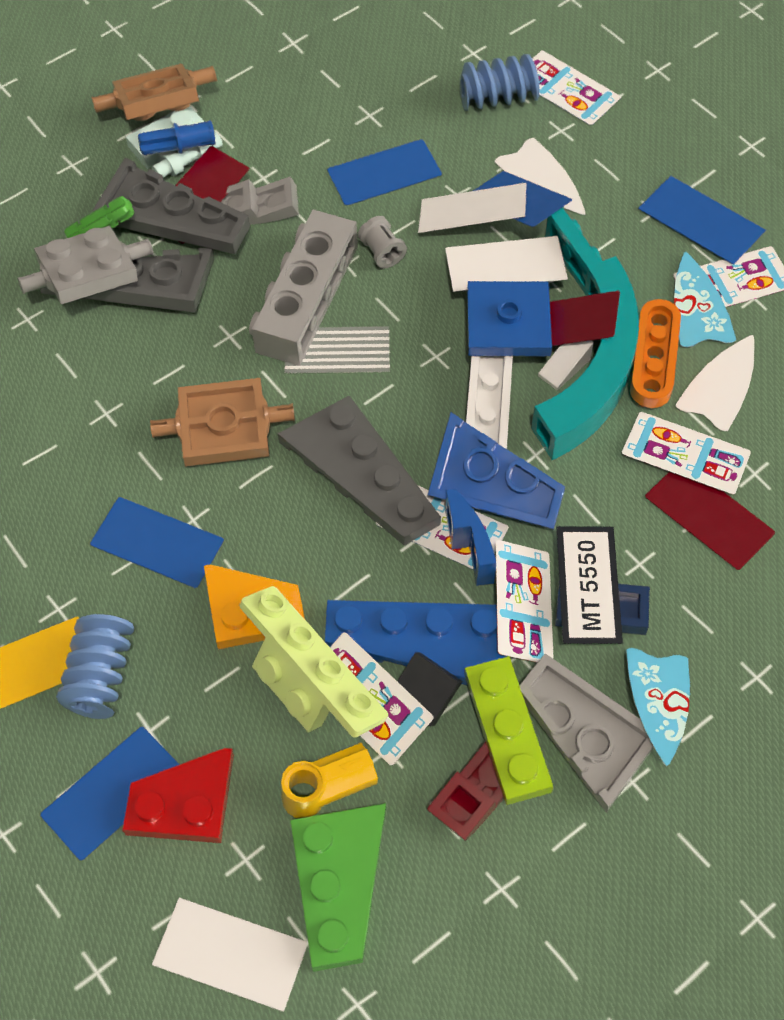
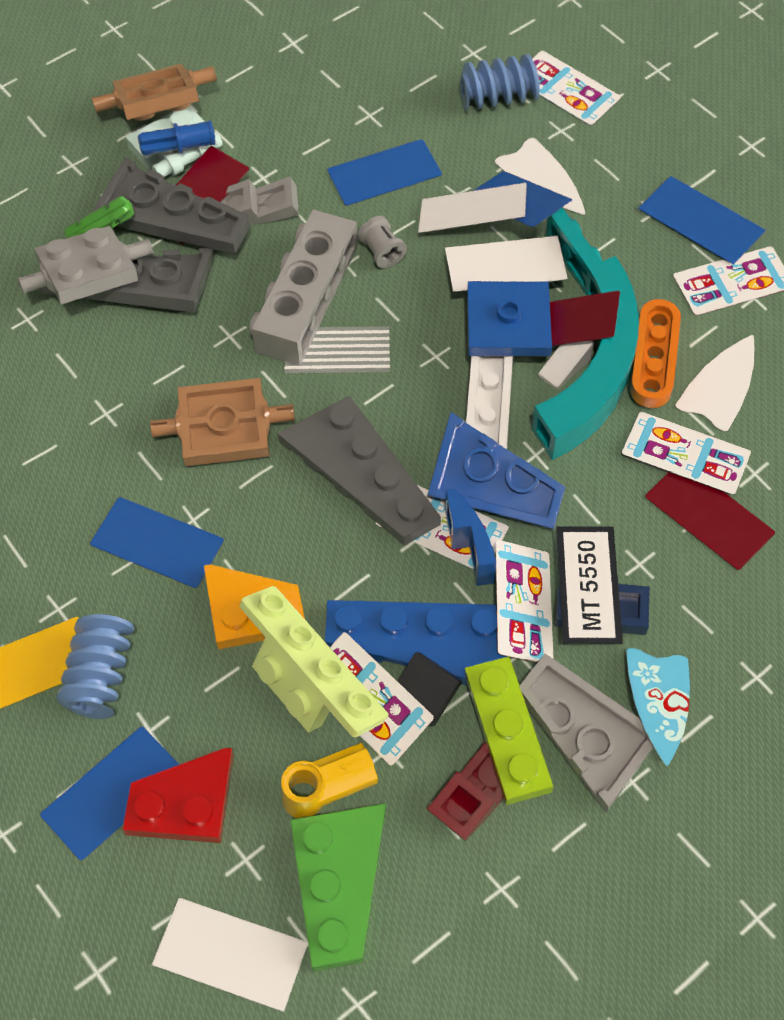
(700, 306): medium azure sticker -> none

